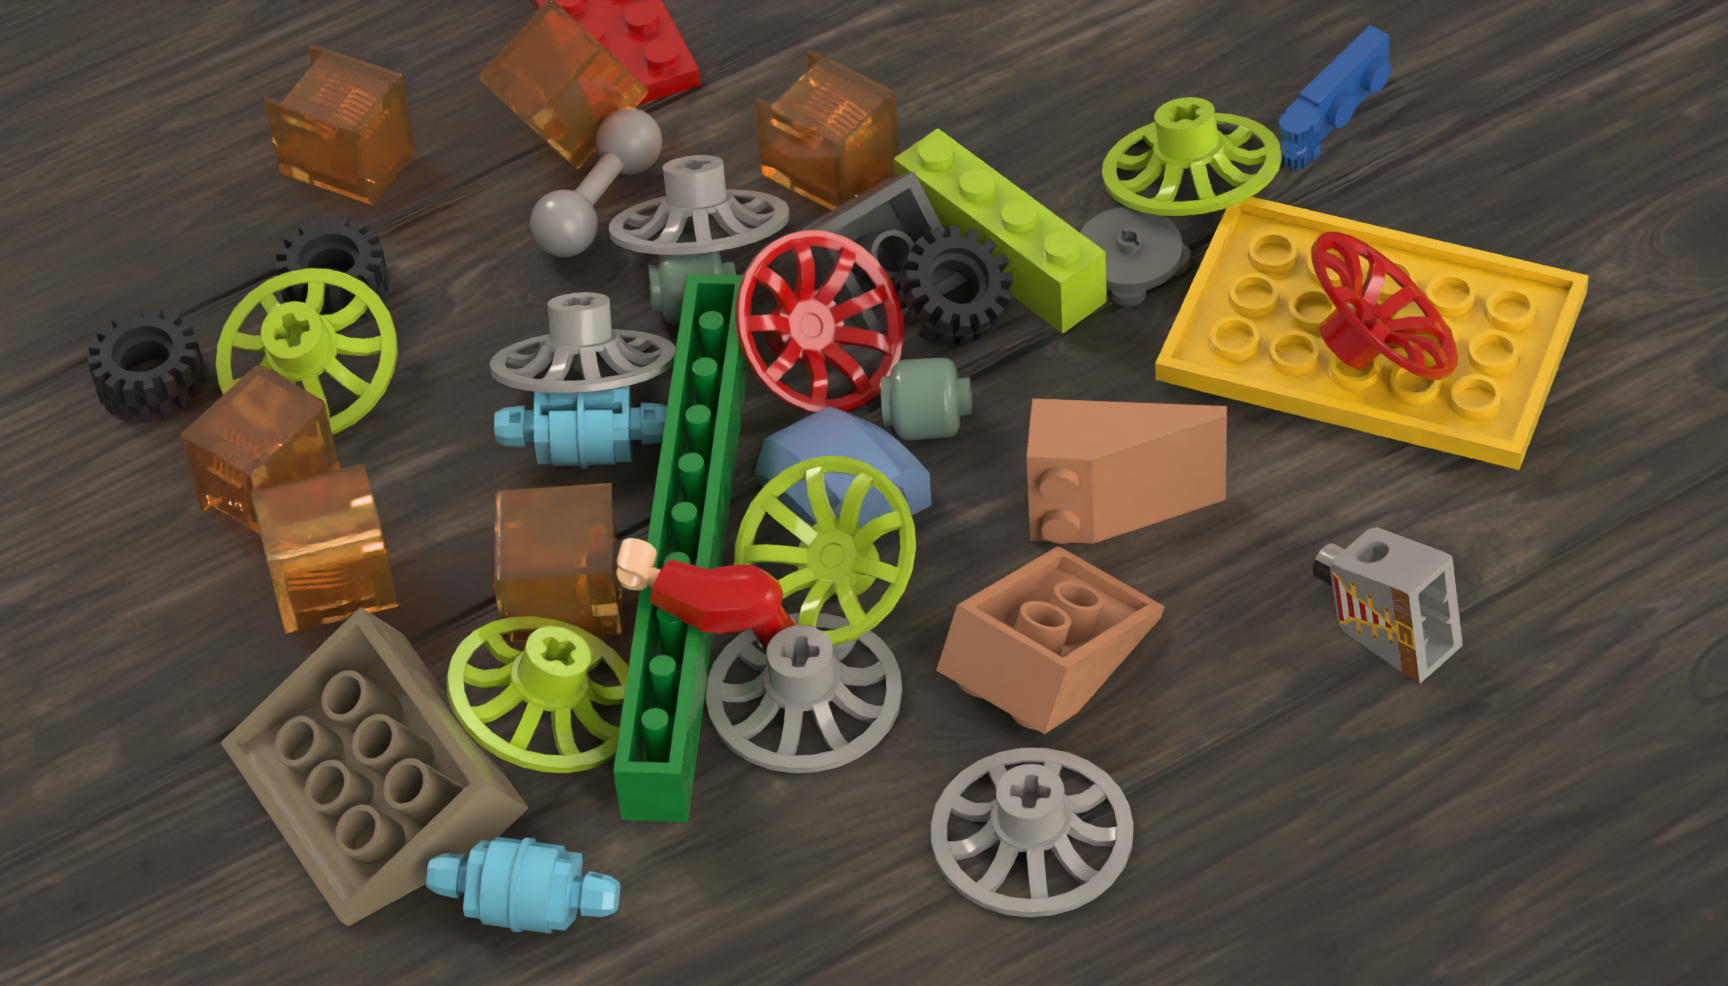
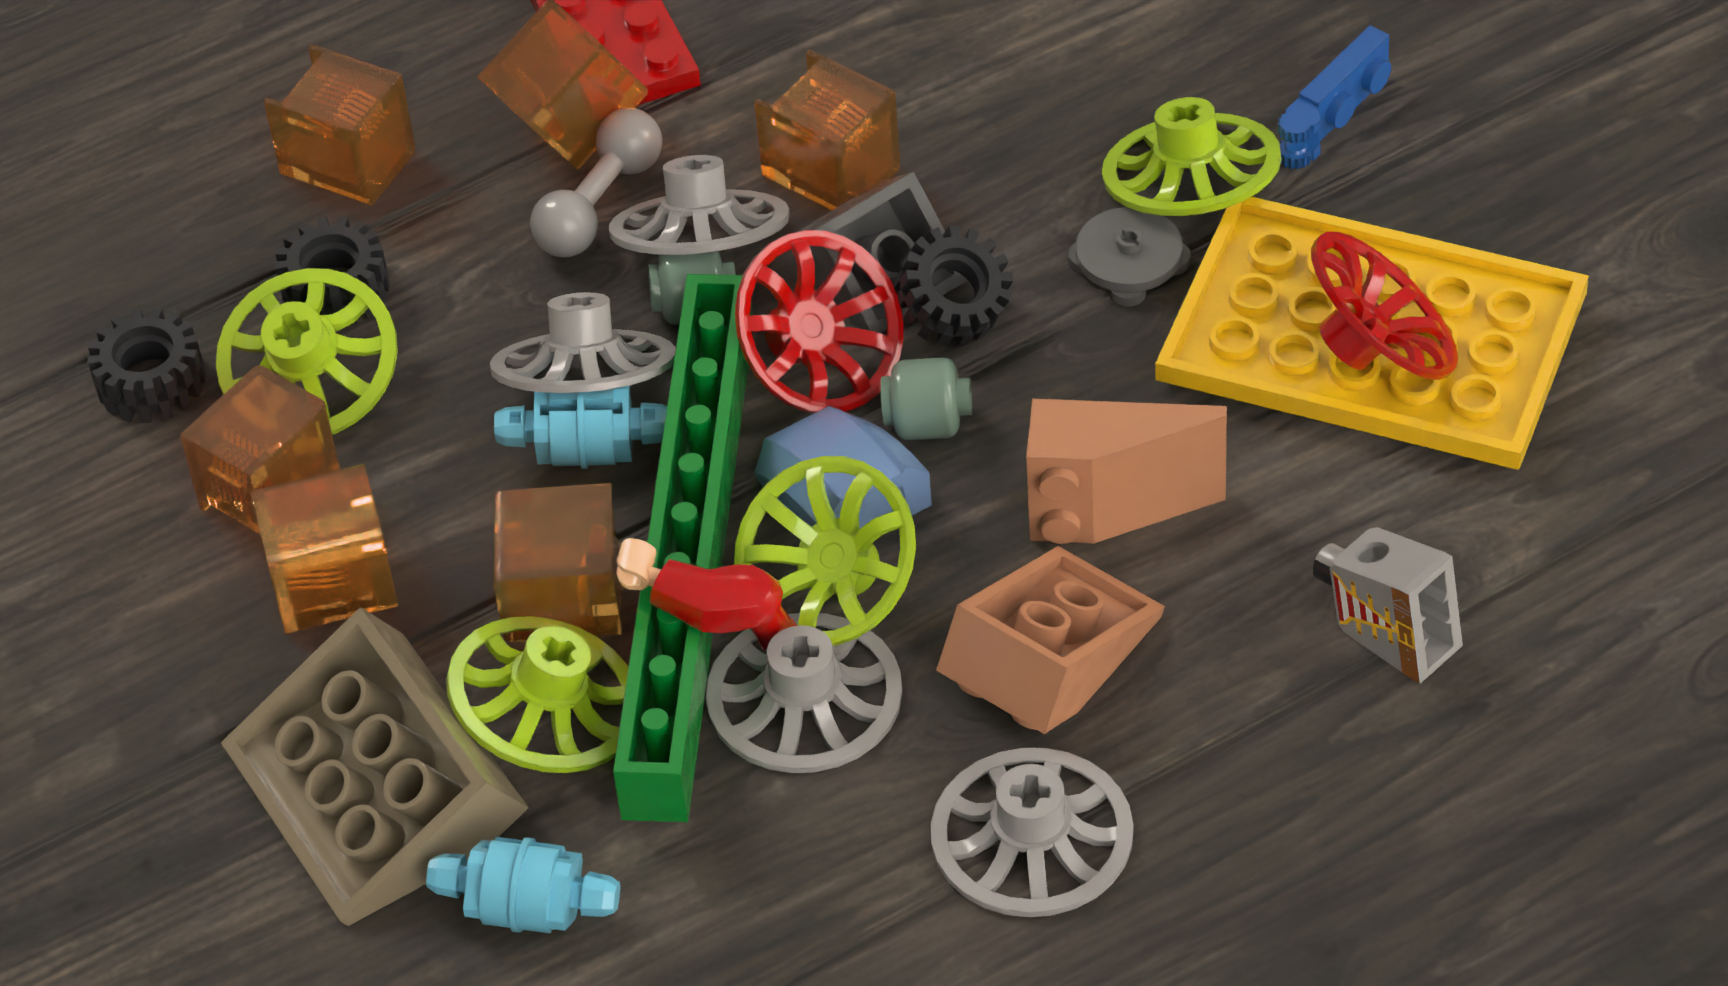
(1052, 264): lime brick -> none

